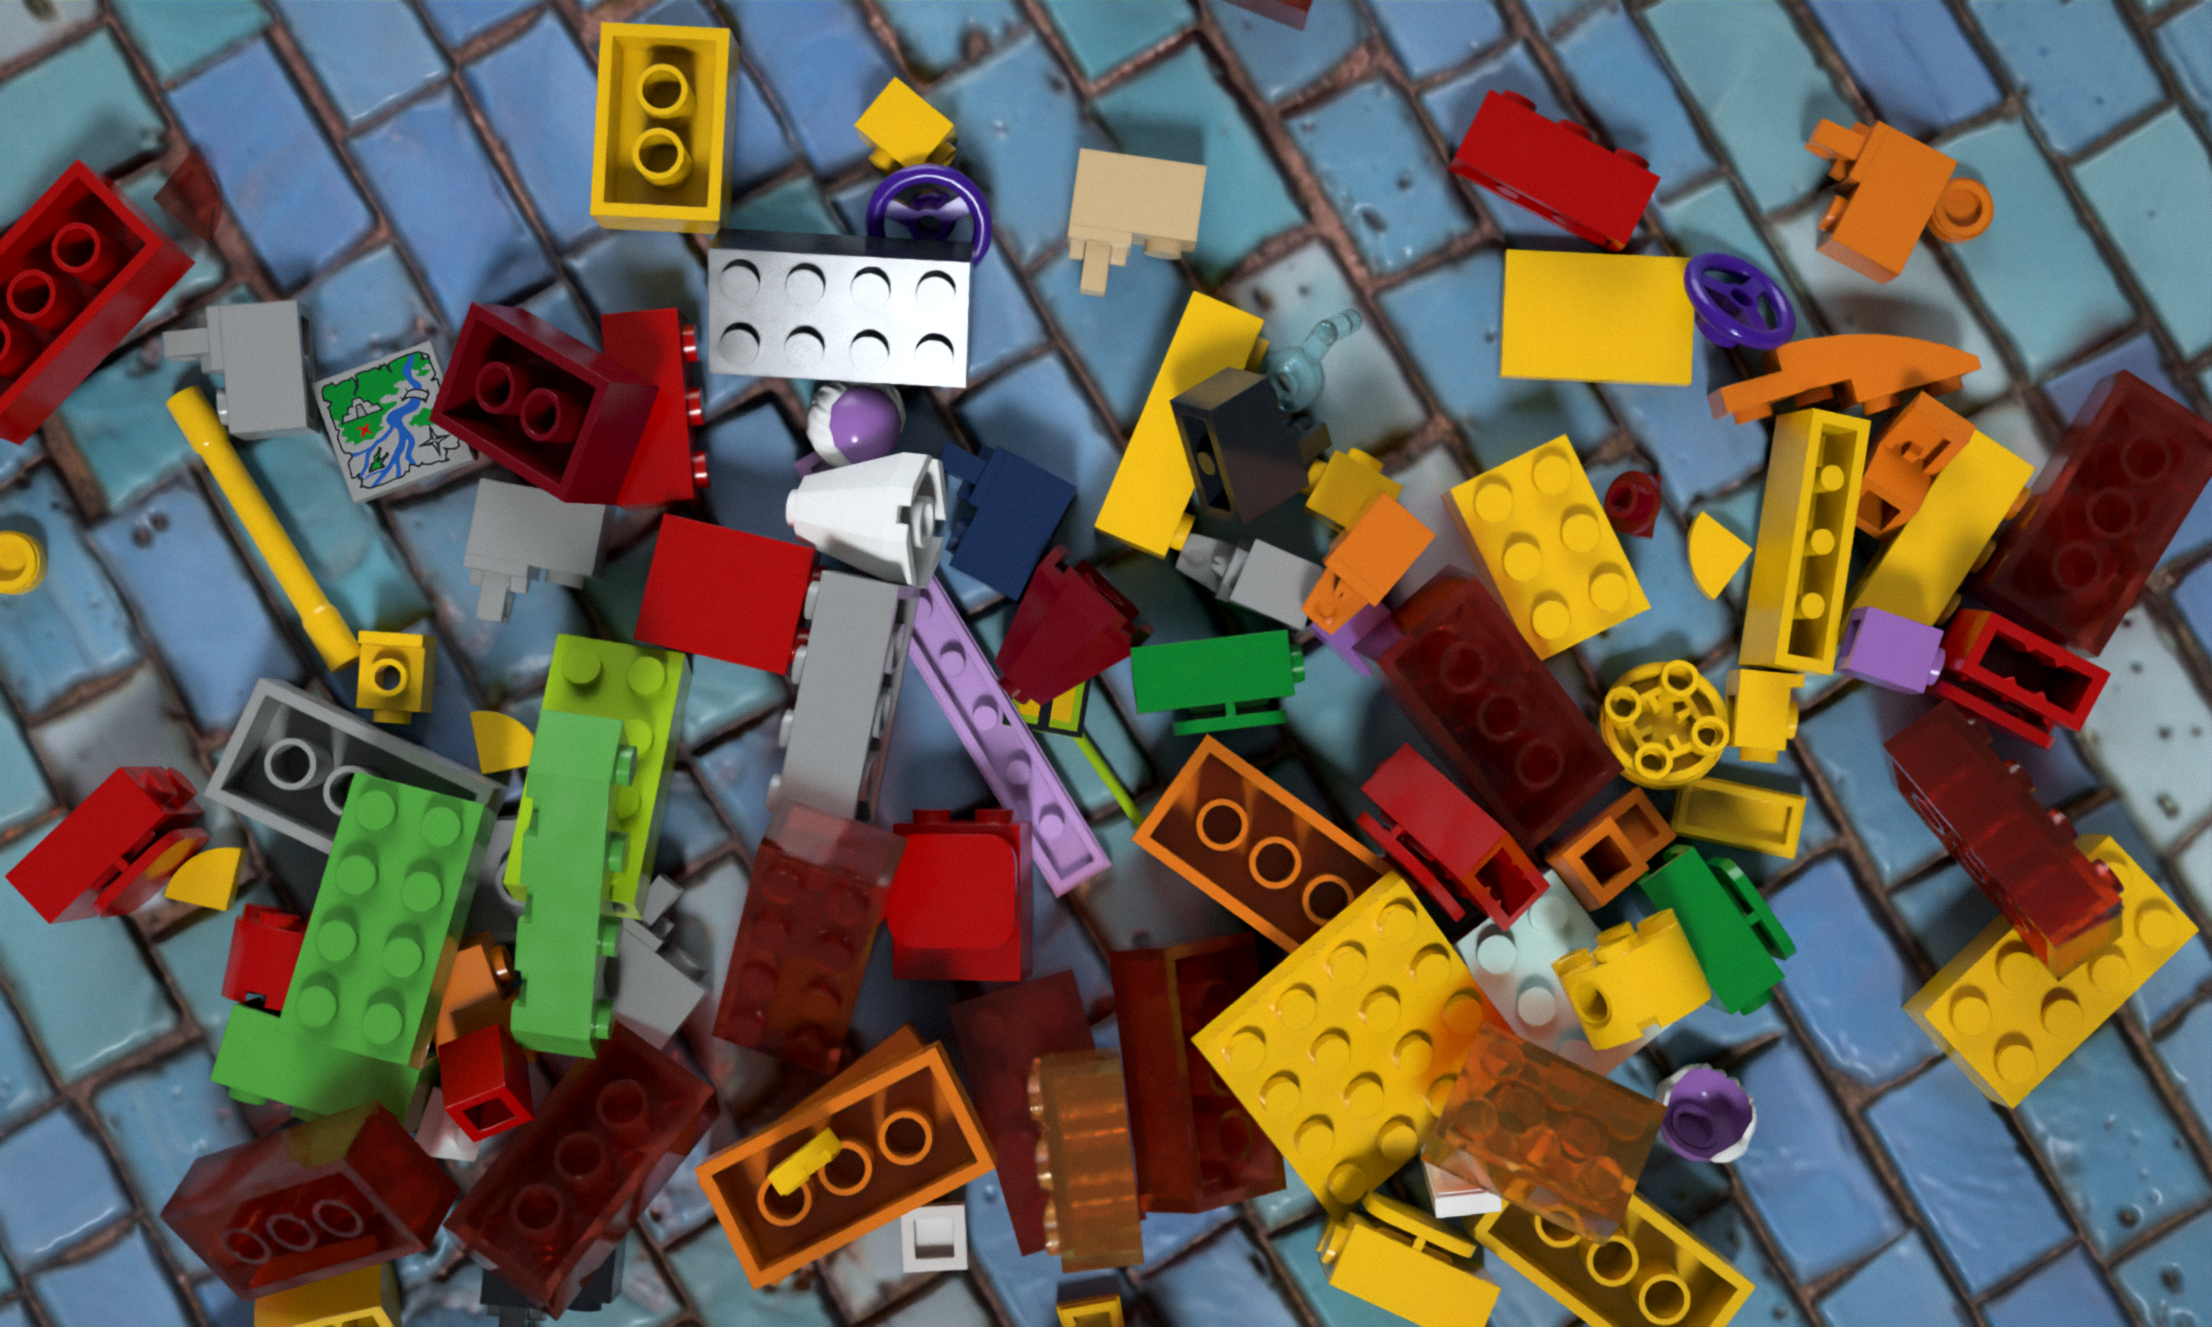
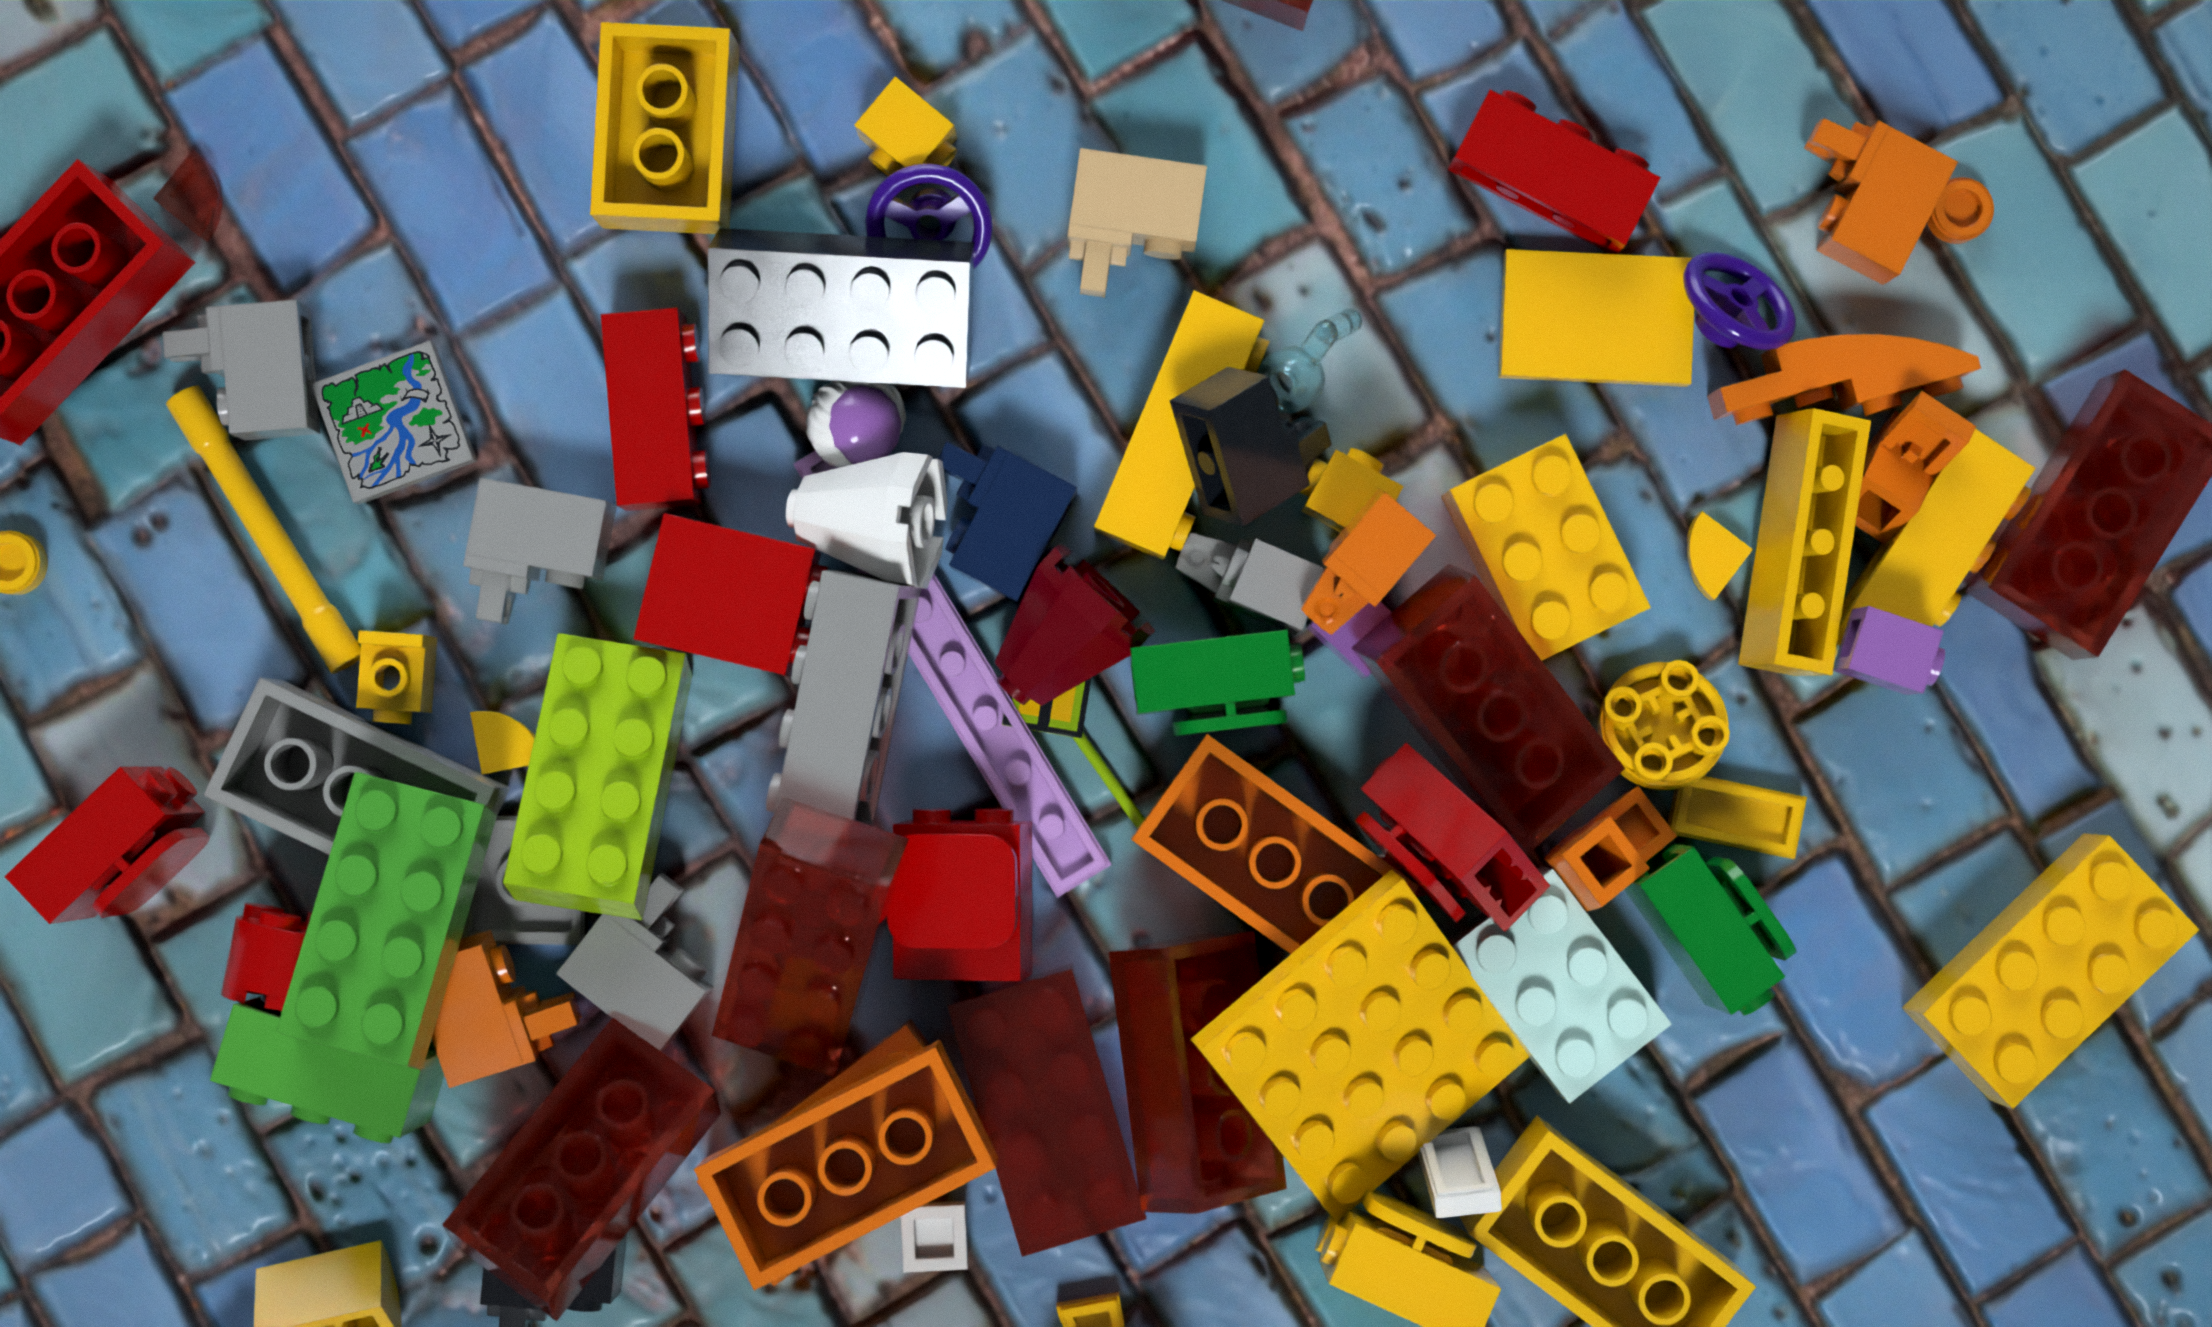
(209, 878): yellow tile -> none
(311, 1202): clear red brick -> none
(441, 1135): plate -> none
(485, 1082): red brick -> none
(543, 404): dark red brick -> none
(568, 875): bright green brick -> none
(805, 1161): yellow tile -> none
(1086, 1160): clear orange brick -> none
(1545, 1134): clear orange brick -> none
(1632, 980): yellow brick -> none
(1634, 503): dark red plate -> none
(1706, 1114): medium lavender hair -> none
(1761, 712): yellow brick -> none
(2005, 838): clear red brick -> none
(2014, 678): red brick -> none

